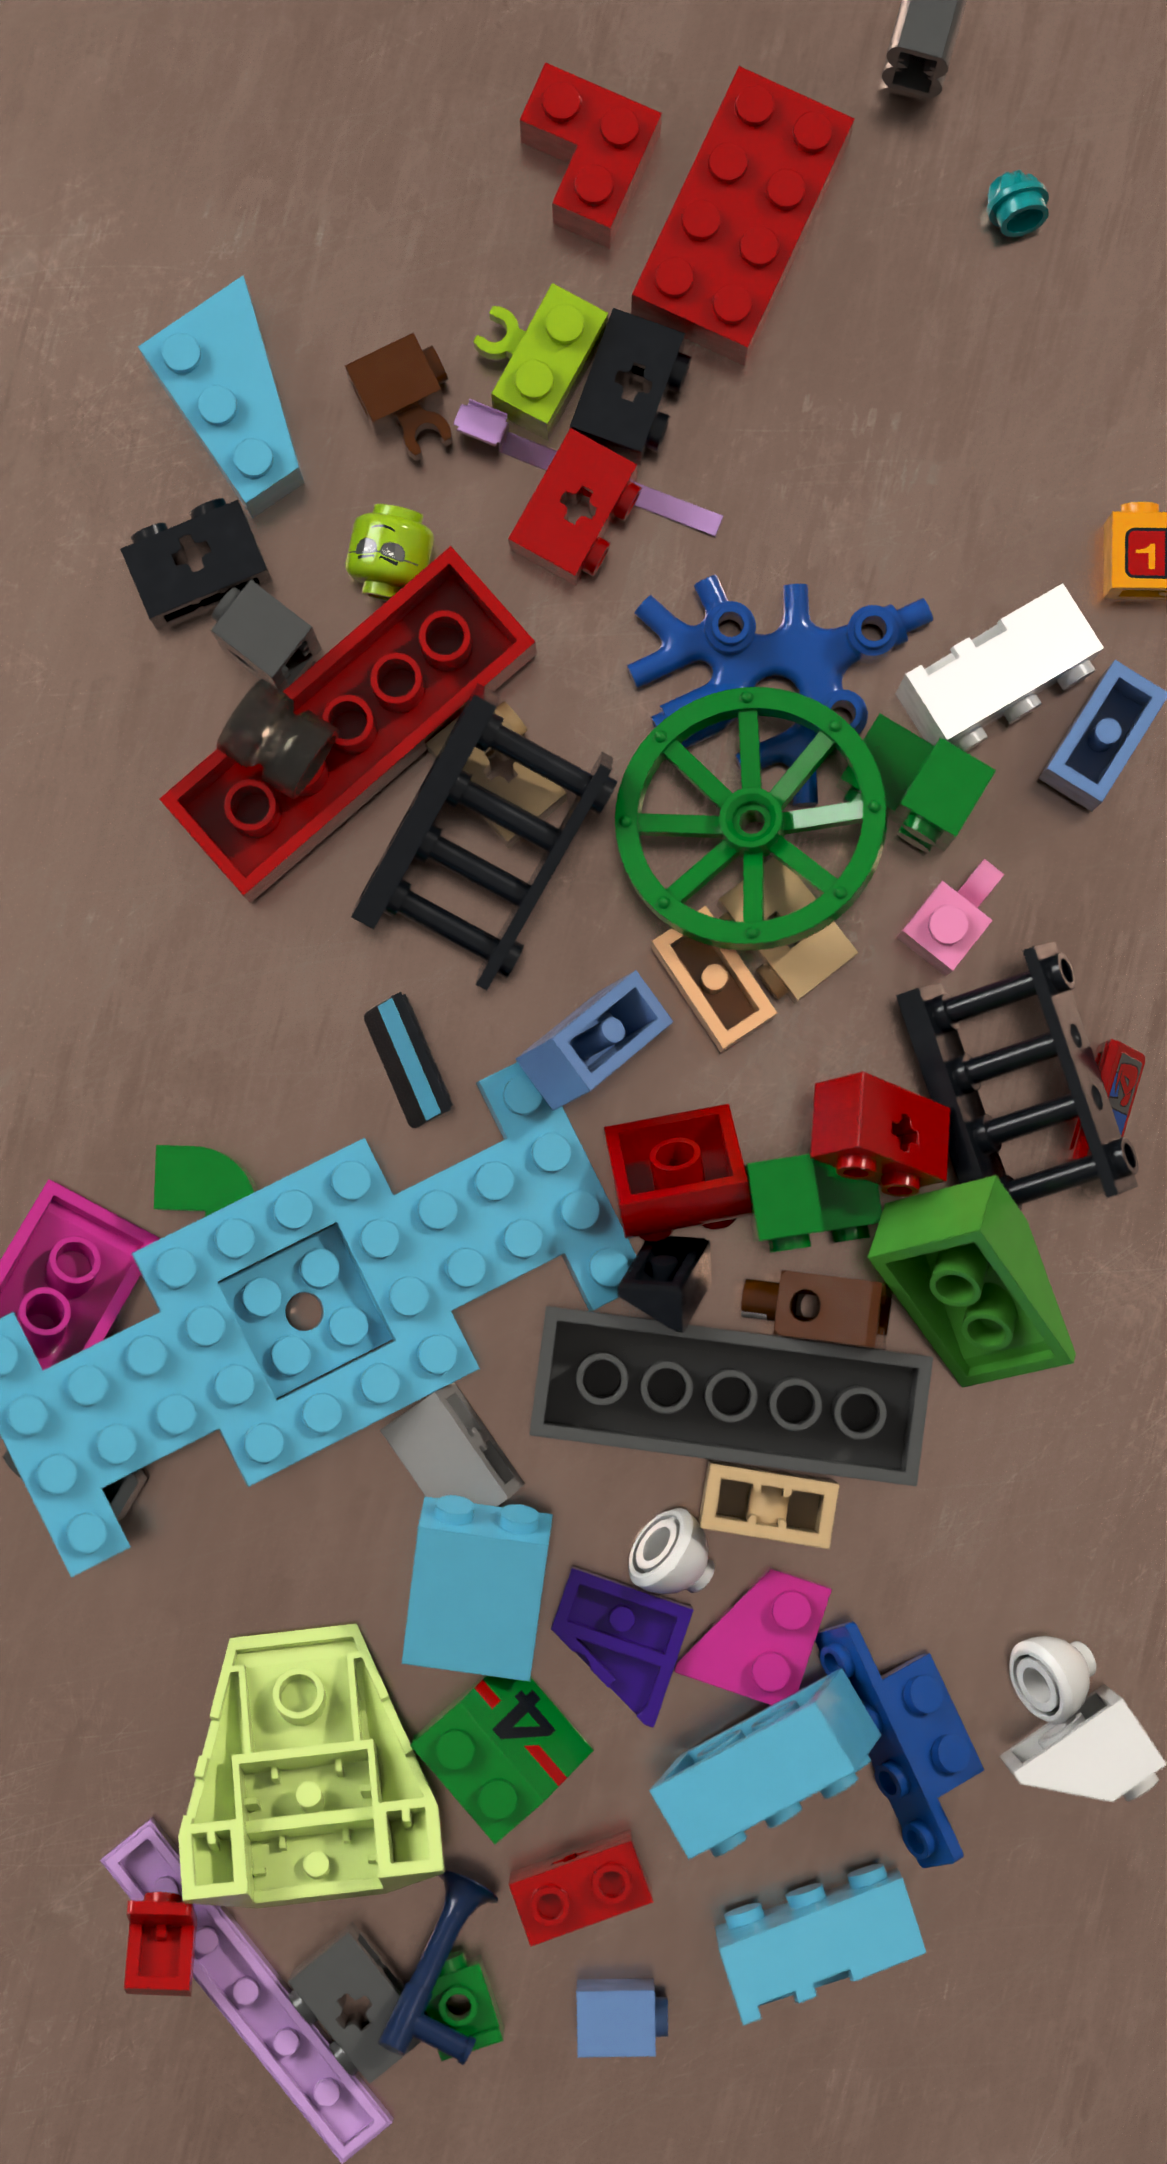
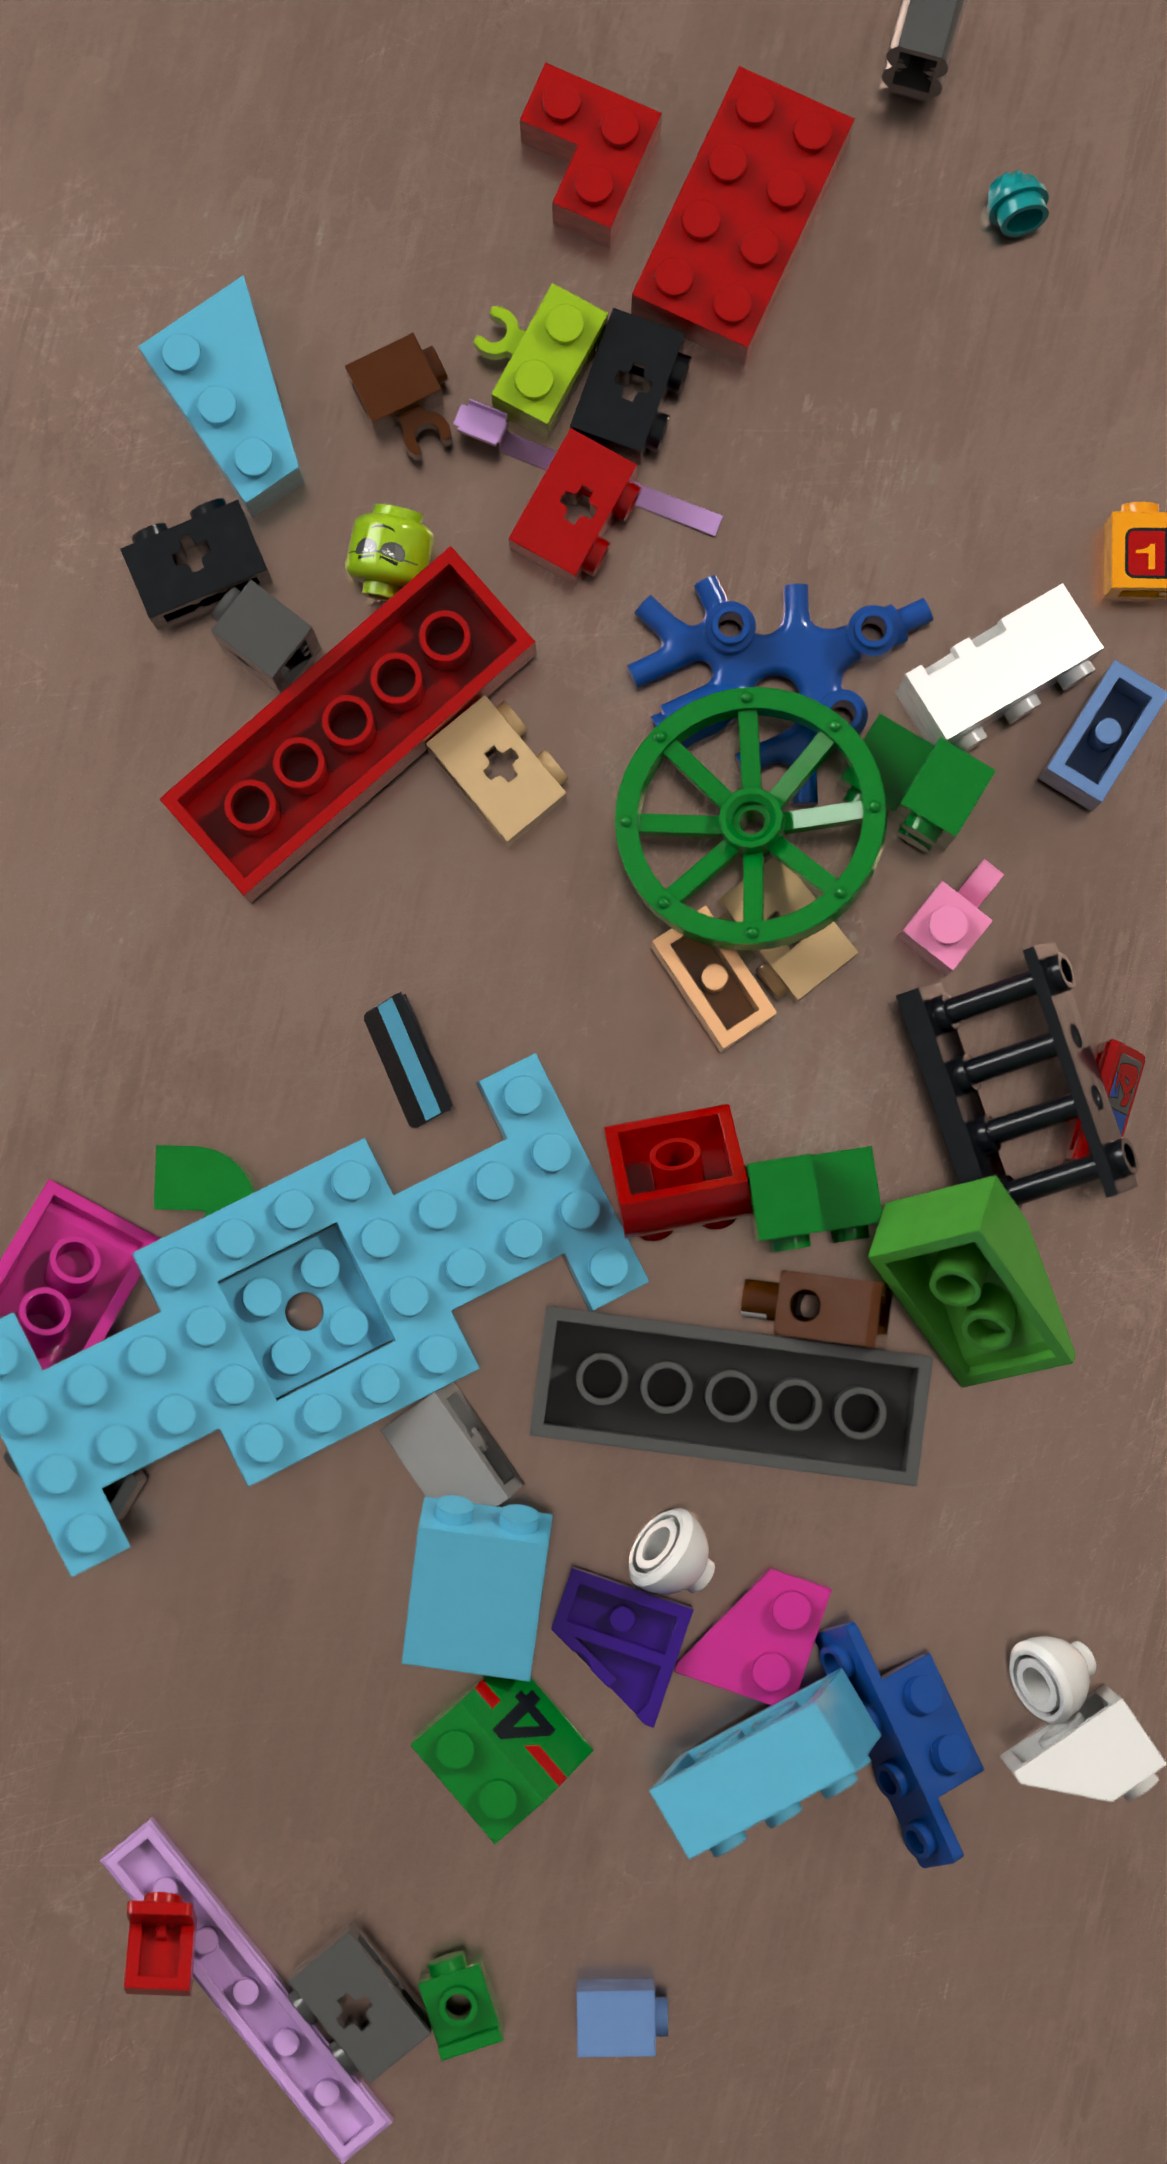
(271, 734): clear smoke wheel -> none
(305, 1780): yellowish green wedge -> none
(408, 2017): dark blue piece -> none
(452, 785): black fence -> none
(580, 1887): red brick -> none
(594, 1040): medium blue brick -> none
(669, 1279): black slope -> none
(768, 1504): tan brick -> none
(818, 1938): medium azure wedge -> none
(880, 1133): red brick -> none

